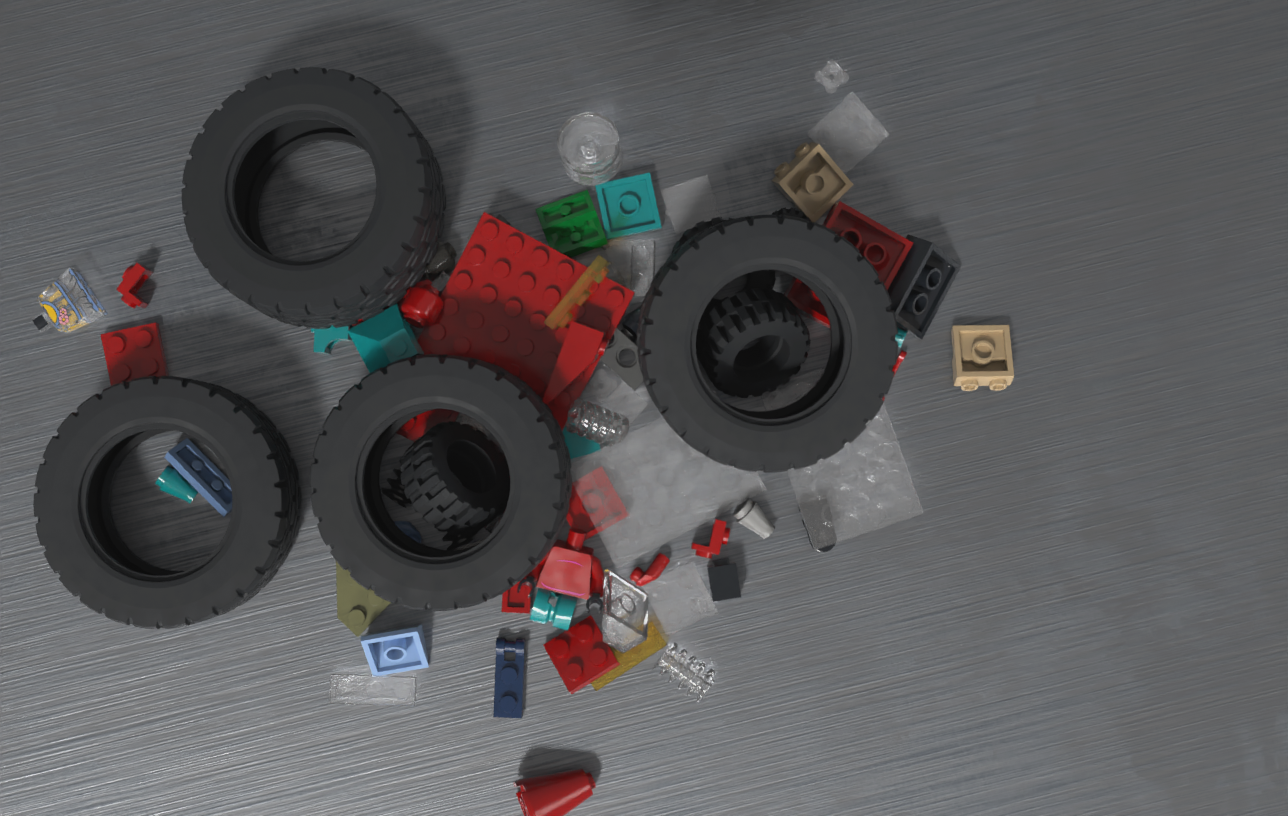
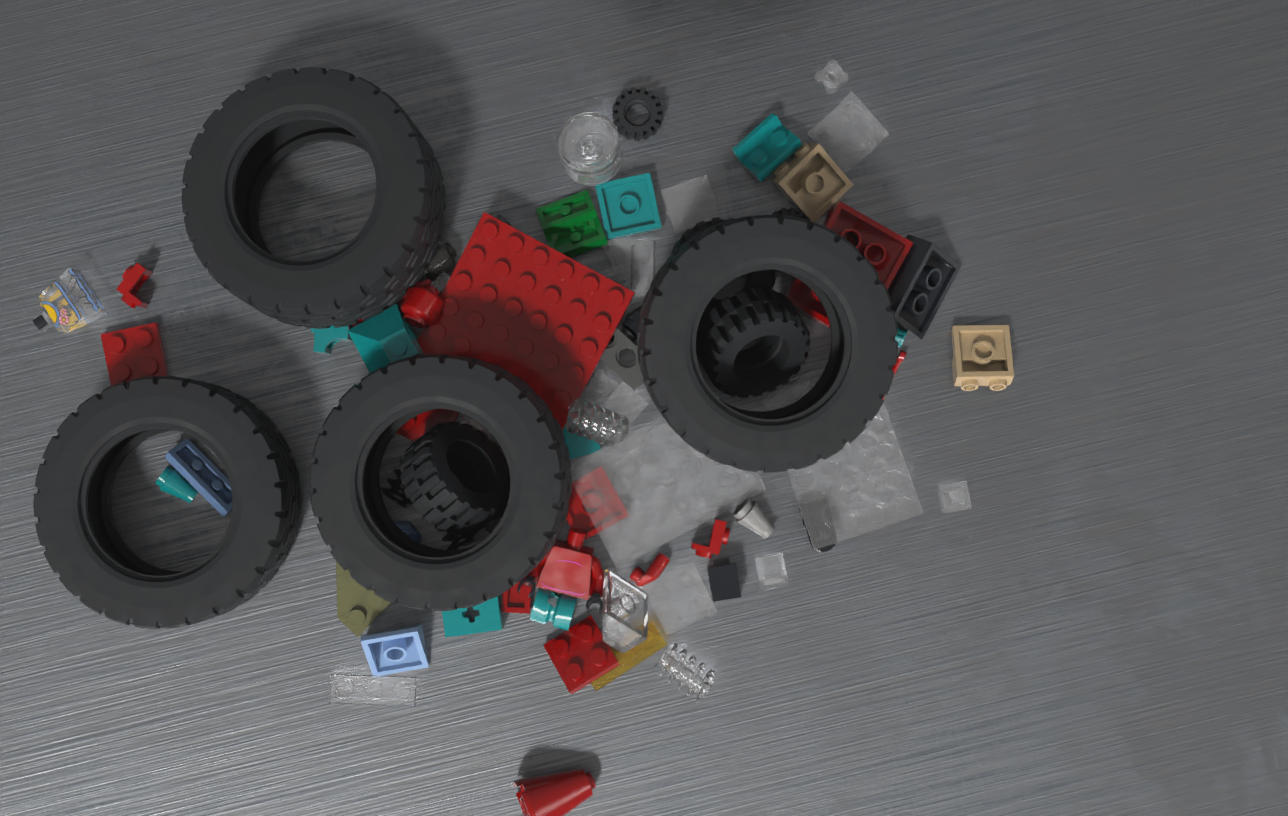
(487, 620): none -> teal brick
(509, 679): dark blue plate -> none
(577, 354): red slope -> none
(578, 293): clear yellow plate -> none
(642, 97): none -> black tyre
(766, 147): none -> teal bracket
(771, 571): none -> clear slope
(954, 497): none -> clear tile

